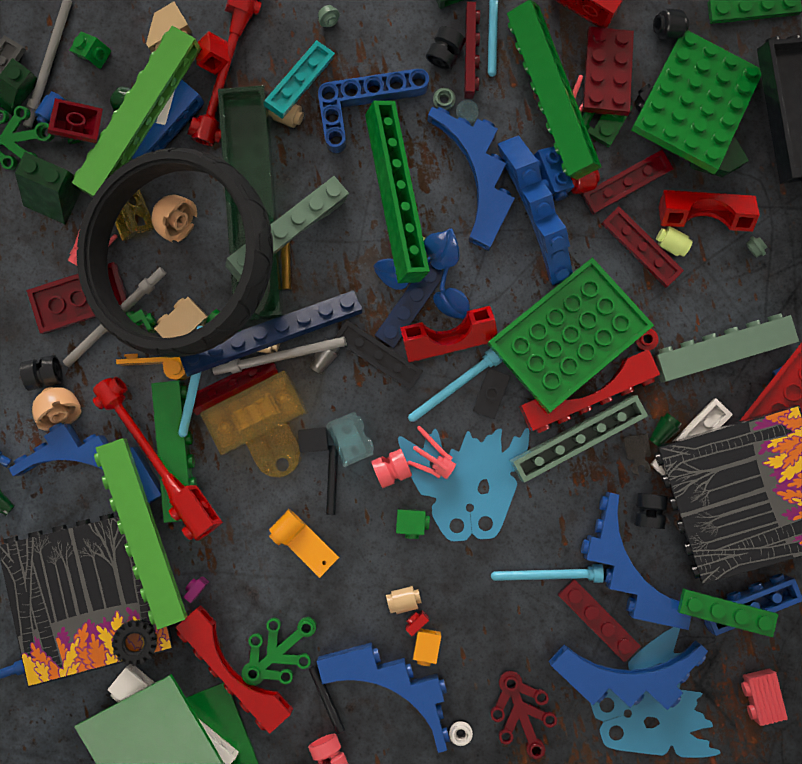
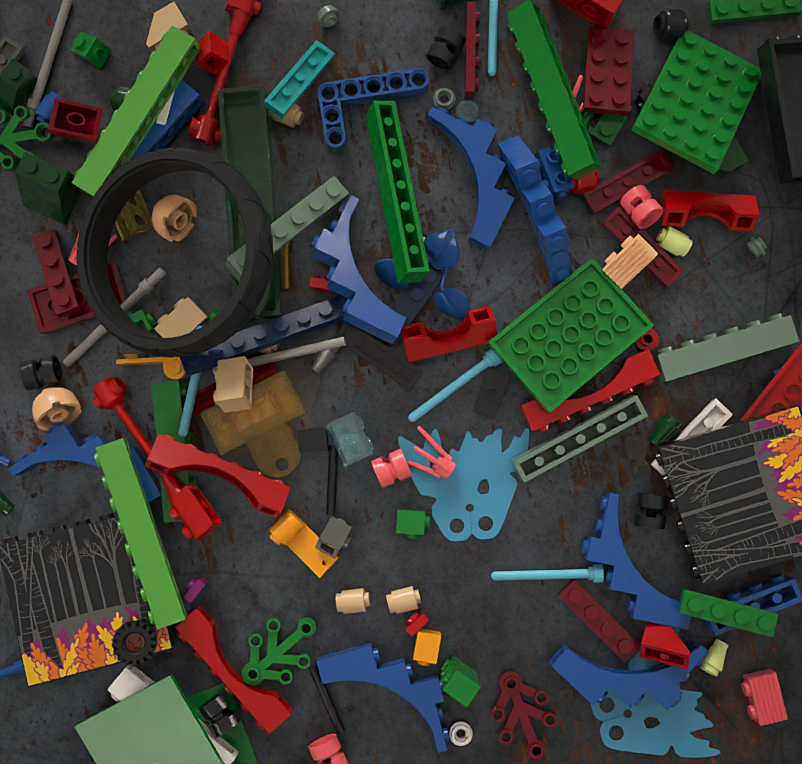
(56, 273): none -> dark red plate
(219, 714): none -> black wheel
(233, 384): none -> tan brick
(263, 493): none -> red arch
(320, 283): none -> red plate
(334, 537): none -> dark grey brick
(352, 601): none -> tan brick
(362, 306): none -> blue arch
(459, 680): none -> green brick
(629, 261): none -> light nougat brick
(641, 207): none -> coral wheel
(664, 646): none -> red slope
(715, 658): none -> yellowish green cone

